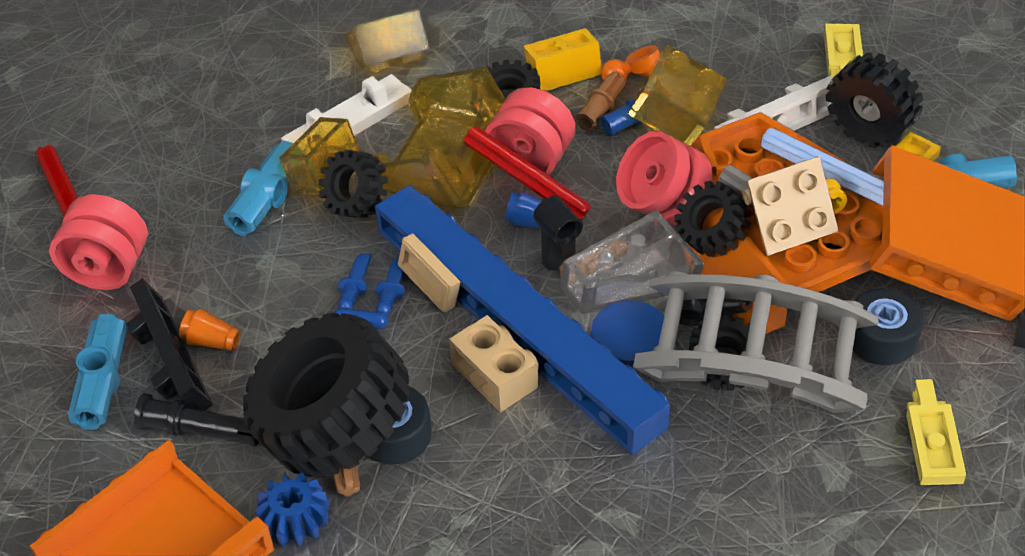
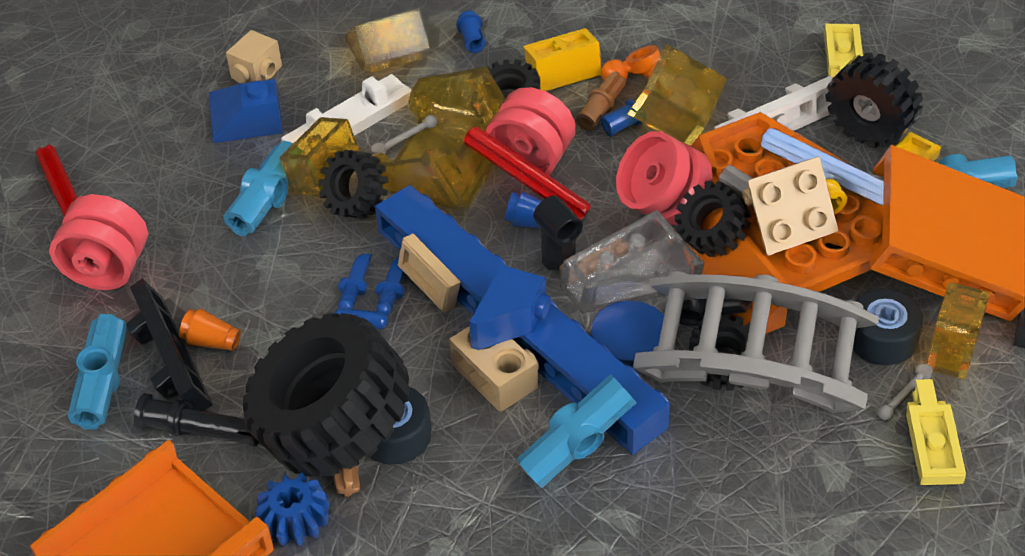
(245, 111): none -> blue slope
(254, 58): none -> tan brick
(429, 122): none -> light grey hinge
(470, 25): none -> blue pin
(509, 308): none -> blue slope
(576, 431): none -> dark azure piece
(885, 411): none -> light grey hinge
(957, 330): none -> clear yellow brick

